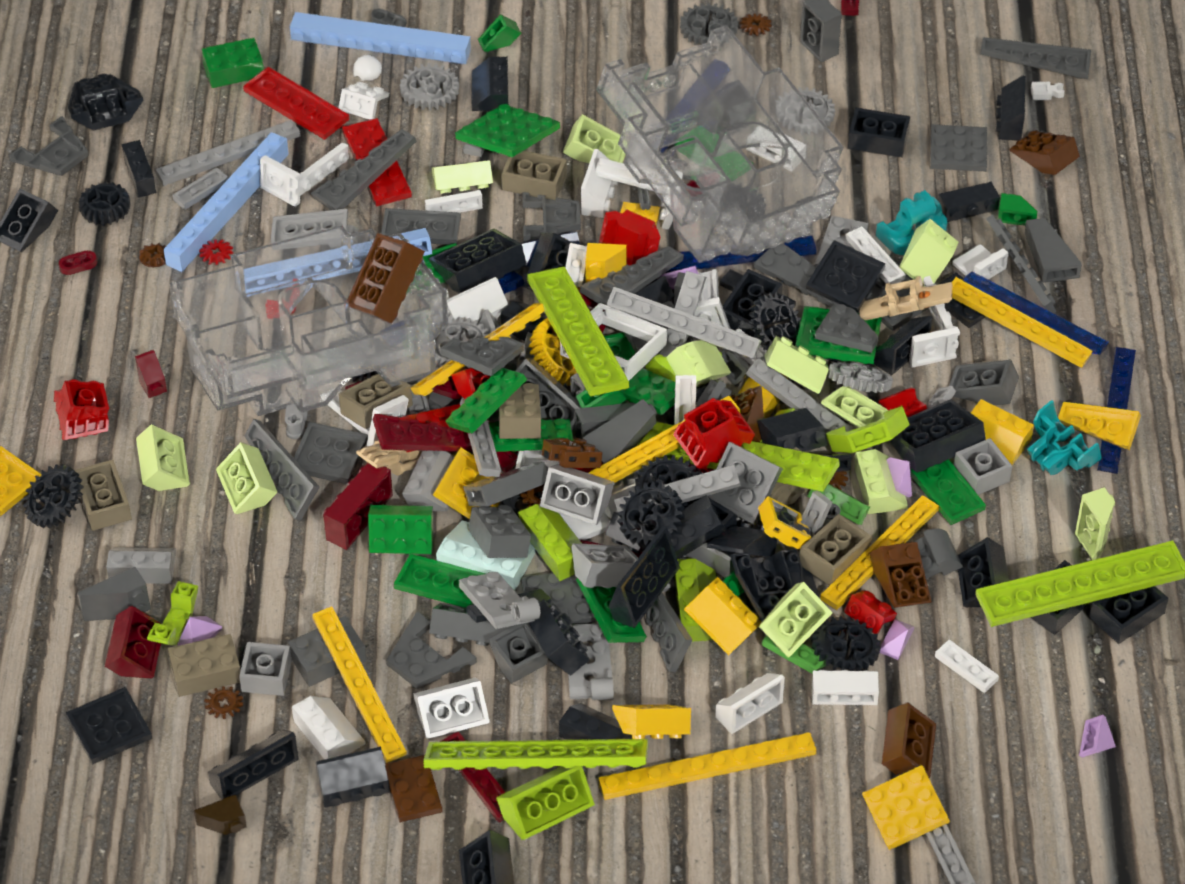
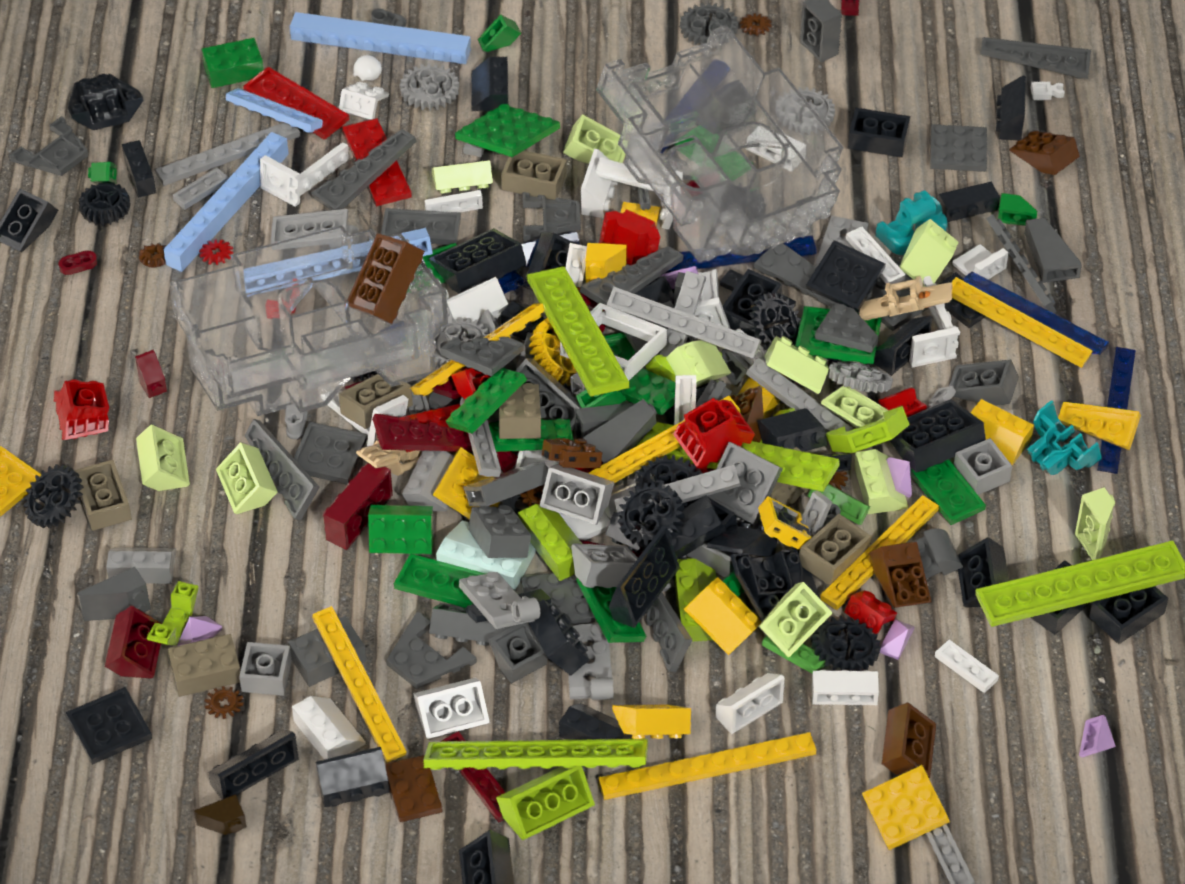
(103, 172): none -> green slope
(275, 110): none -> light blue plate

